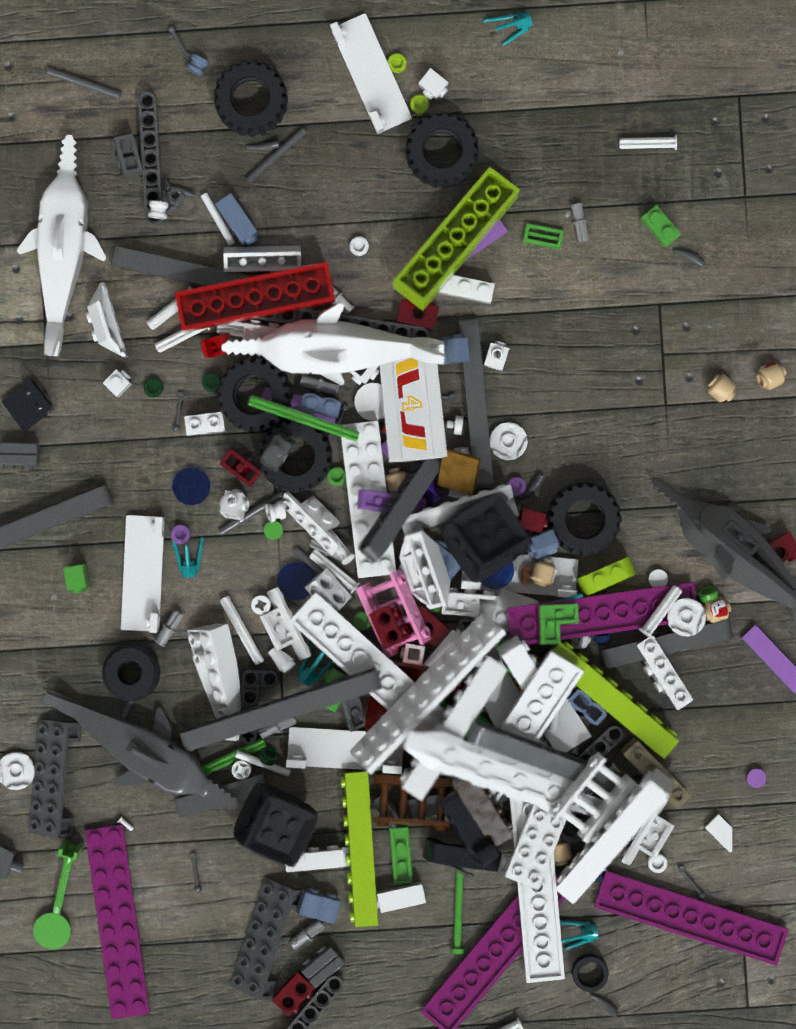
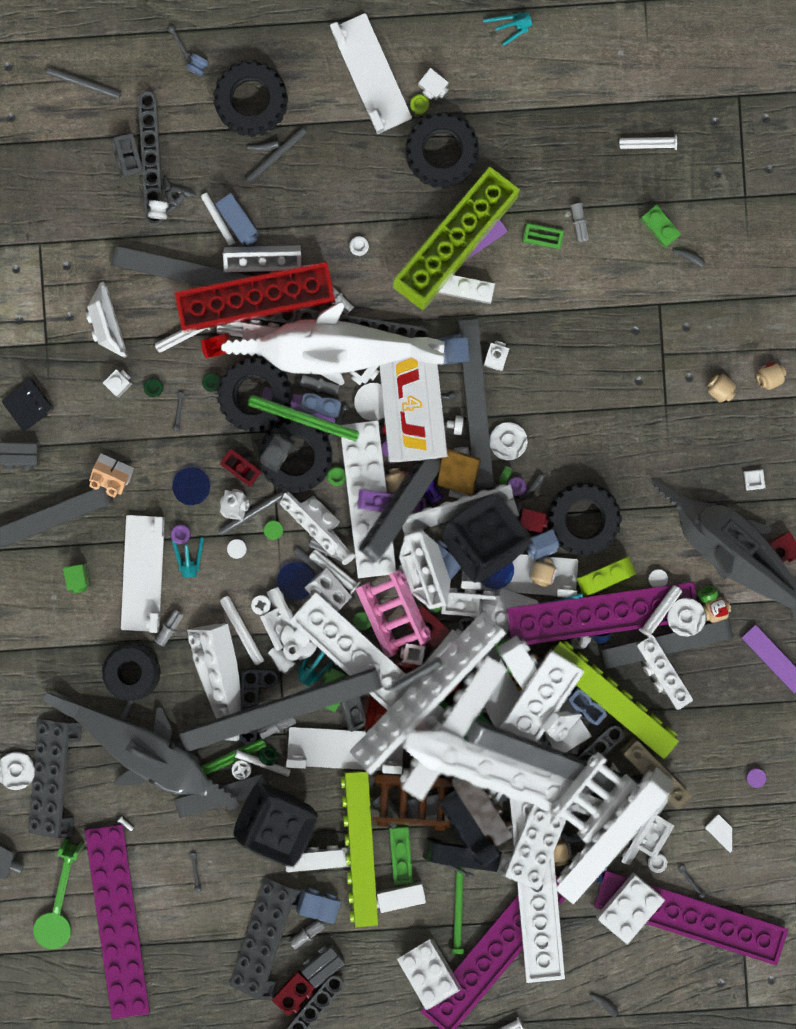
(61, 244): white animal -> none
(109, 477): none -> light nougat hips
(163, 314): white axle -> none
(205, 423): white brick -> none
(236, 548): none -> white tile
(275, 511): white wheel -> none
(298, 640): none -> white plate
(385, 627): dark red brick -> none
(397, 63): lime tile -> none
(417, 674): none -> dark grey axle
(427, 321): dark red brick -> none
(429, 974): none -> white brick
(505, 476): none -> bright green tile
(524, 574): reddish brown tile -> none
(550, 619): bright green plate -> none
(560, 723): none -> white wing
(587, 935): teal plant -> none
(604, 973): black tyre -> none
(630, 908): none -> white brick
(754, 479): none -> white tile

